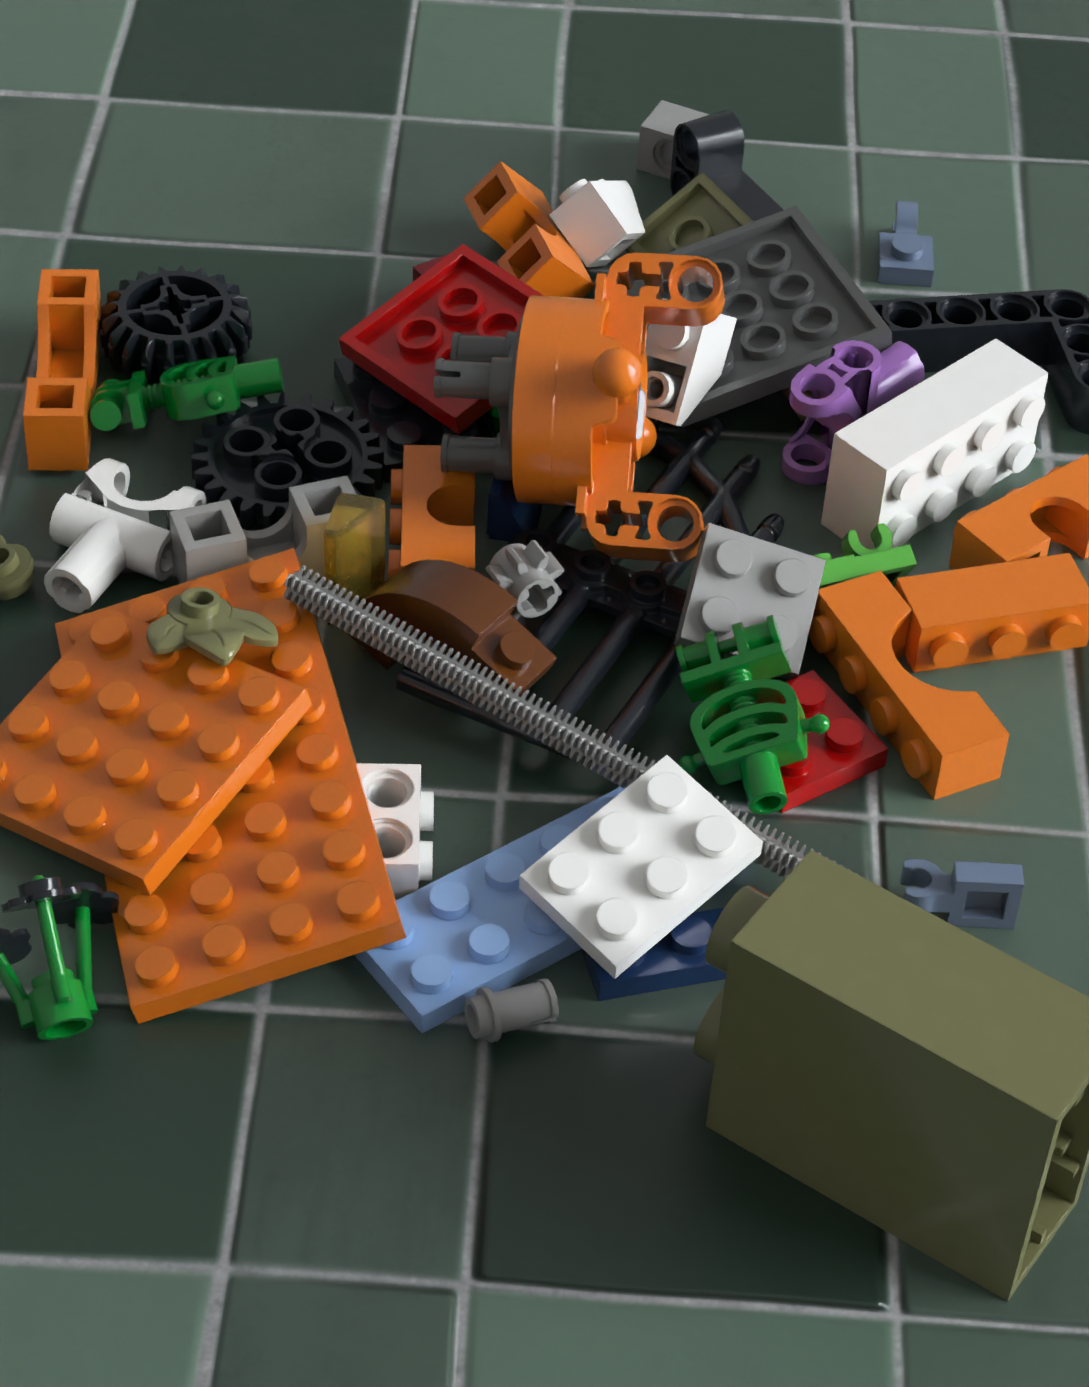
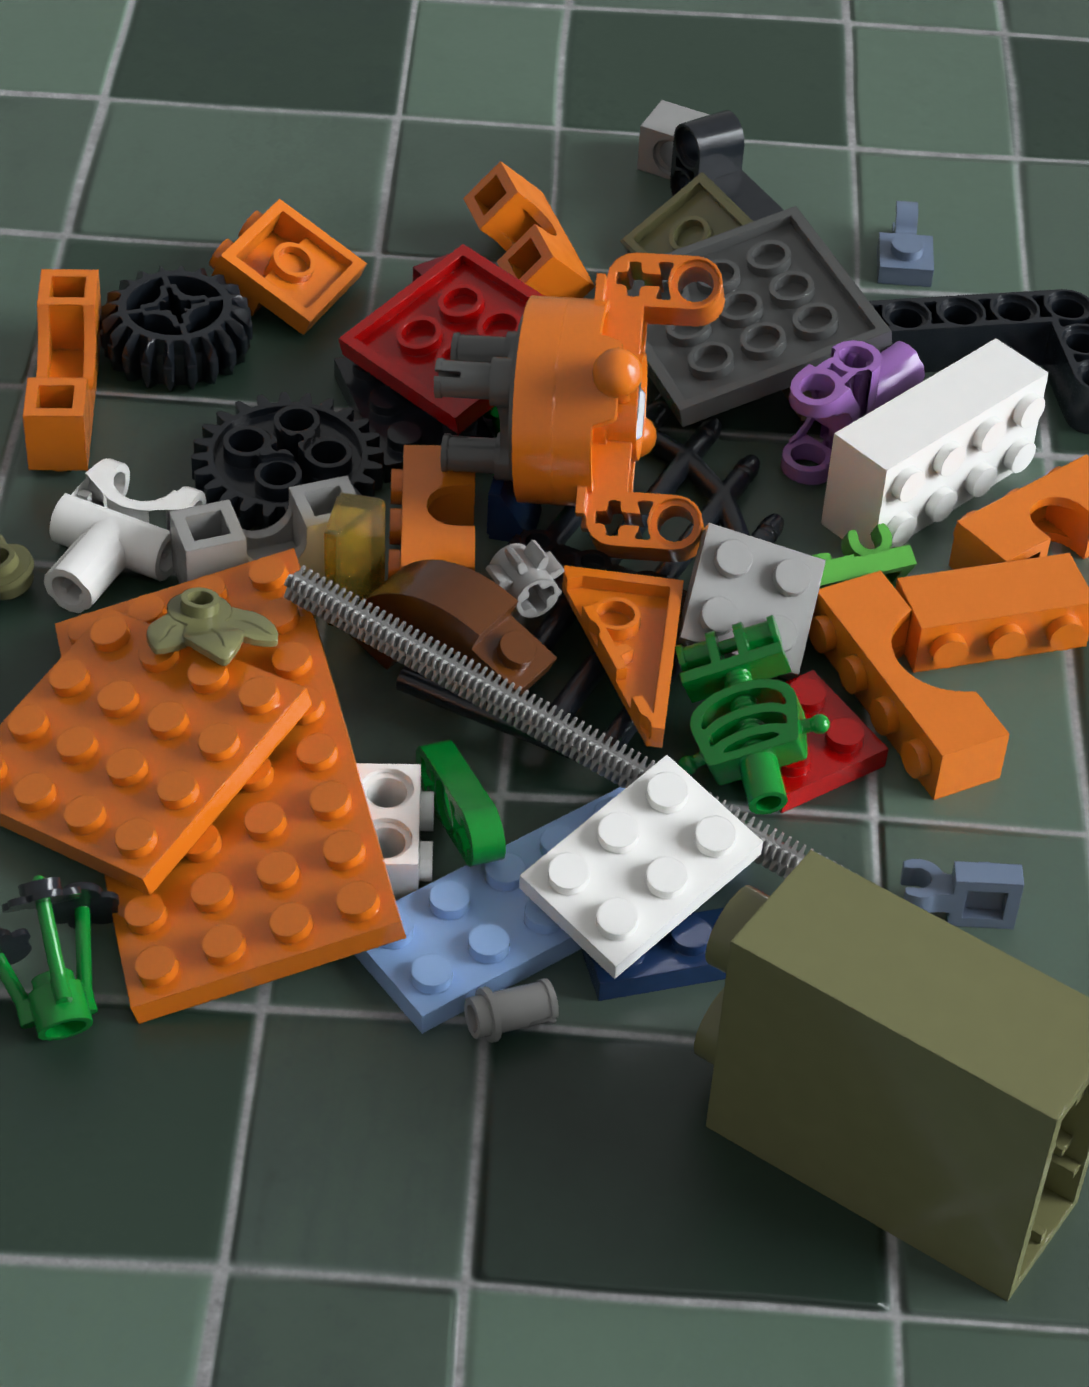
(185, 391): green torso -> none
(287, 266): none -> orange plate
(461, 803): none -> green beam
(599, 219): white slope -> none
(634, 634): none -> orange wing
(684, 366): white slope -> none

